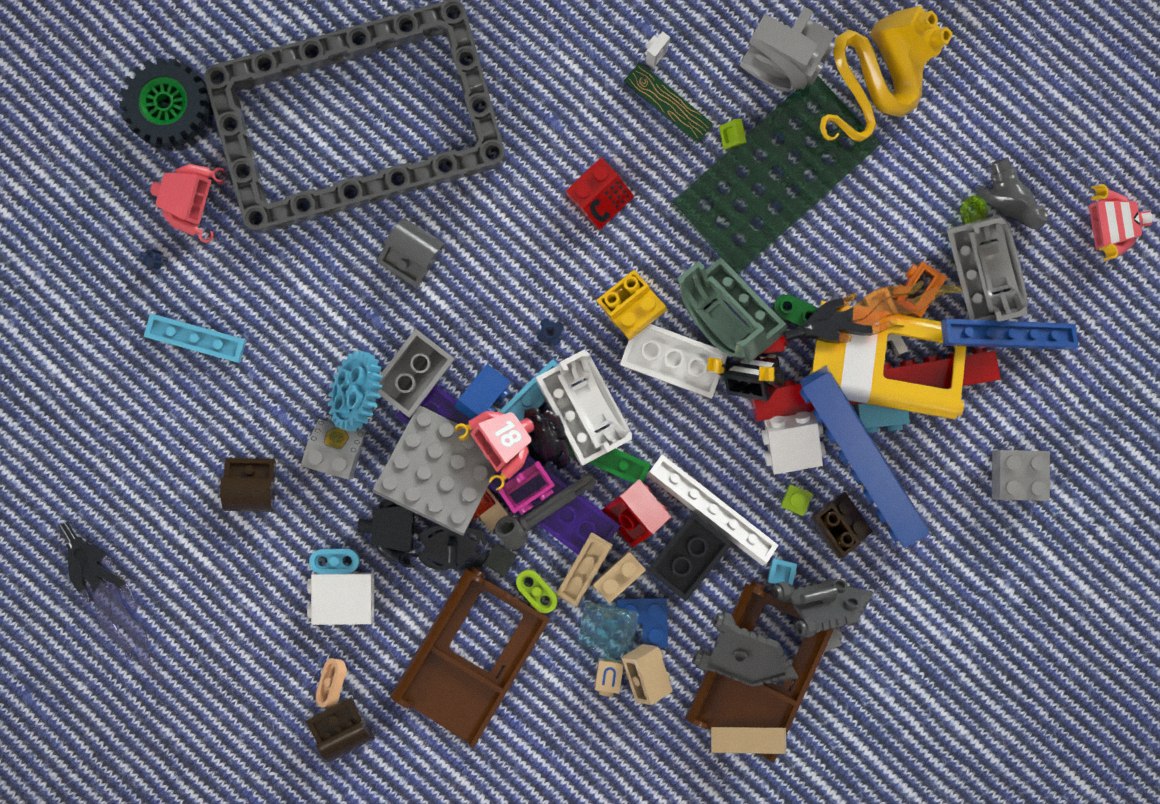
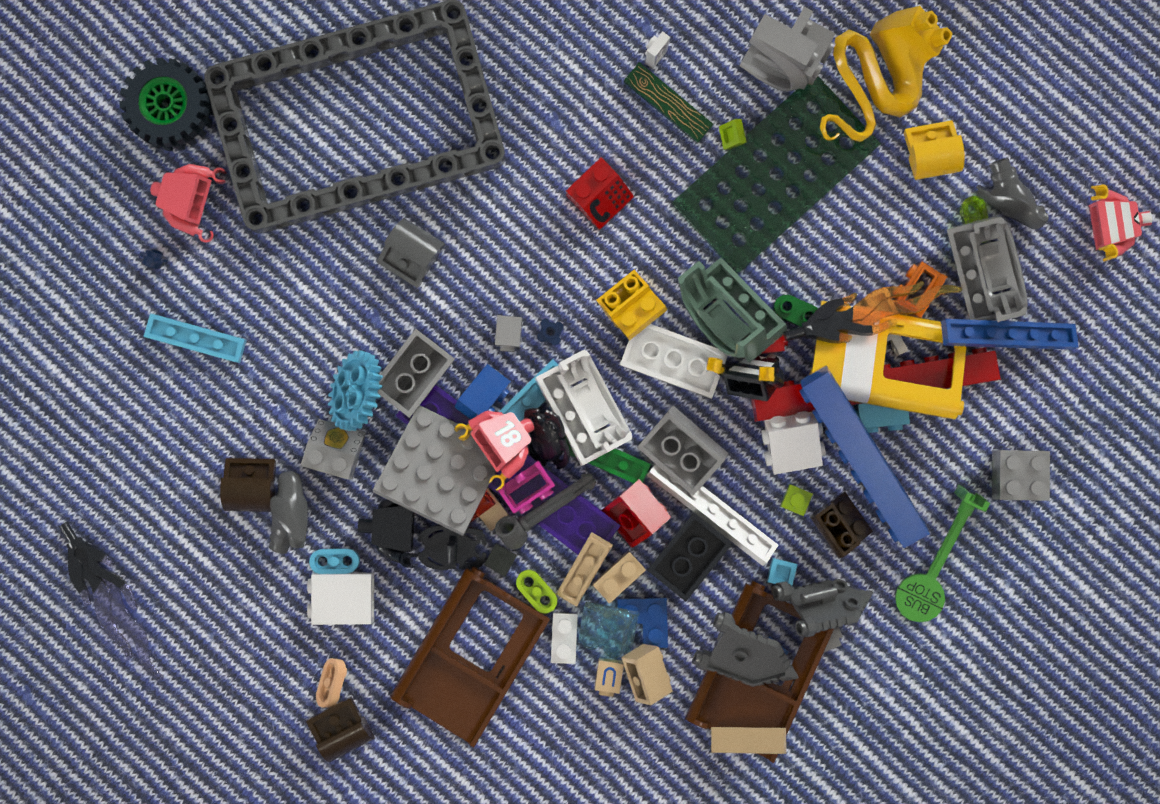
(288, 514): none -> dark grey animal
(508, 333): none -> light grey brick
(564, 638): none -> white plate
(683, 450): none -> light grey slope
(921, 595): none -> bright green piece
(934, 150): none -> yellow brick

